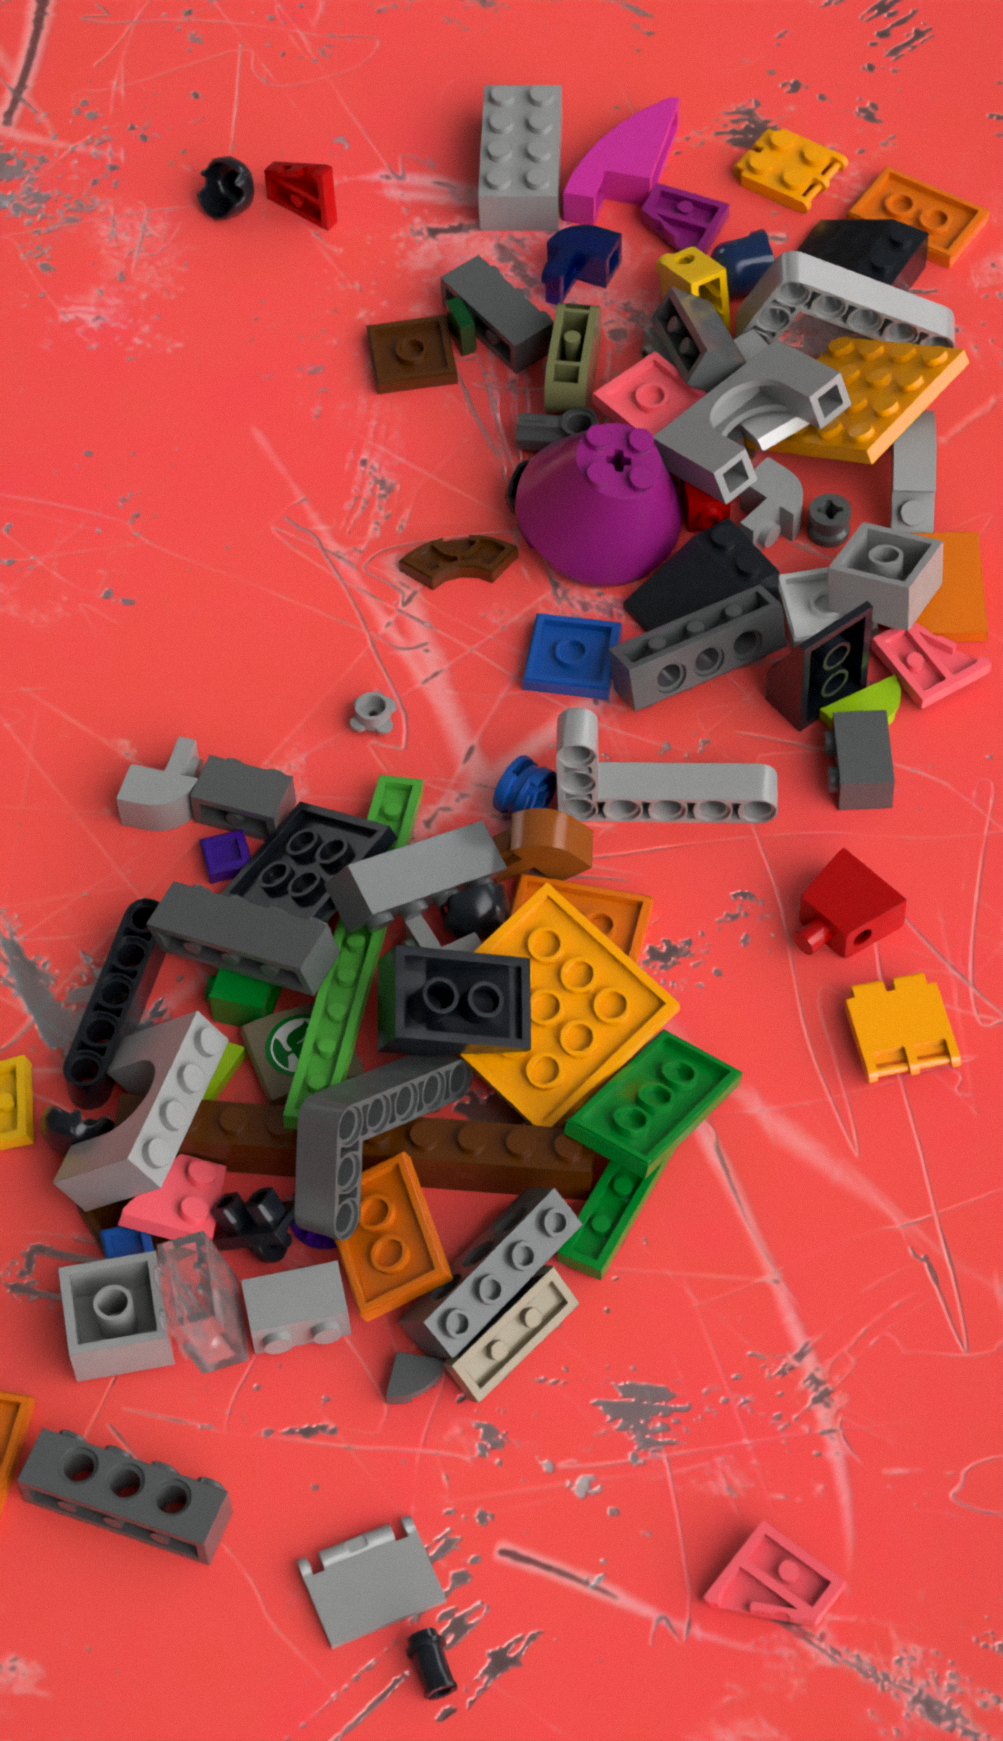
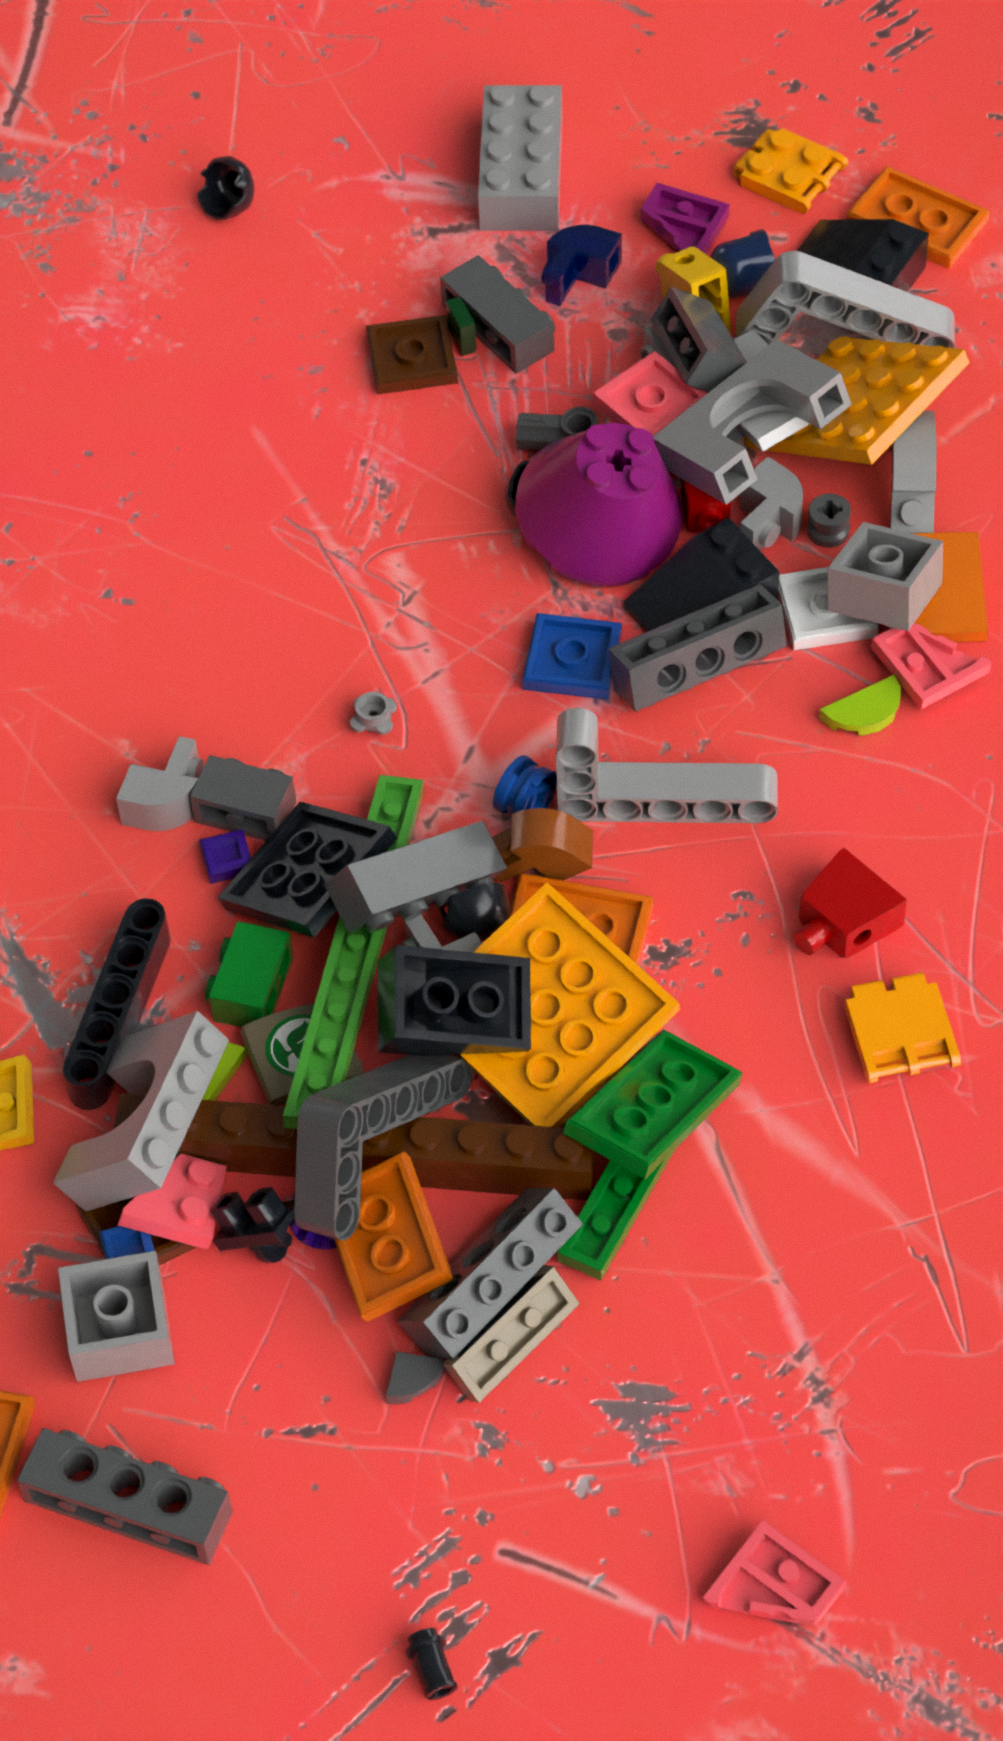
(66, 1129): black hair -> none
(201, 1302): clear brick -> none
(244, 937): dark grey brick -> none
(296, 1308): light grey brick -> none
(304, 190): red wing -> none
(371, 1583): light grey piece -> none
(448, 560): reddish brown tile -> none
(572, 357): olive brick -> none
(623, 163): dark pink slope -> none
(822, 669): black slope -> none
(861, 760): dark grey brick -> none

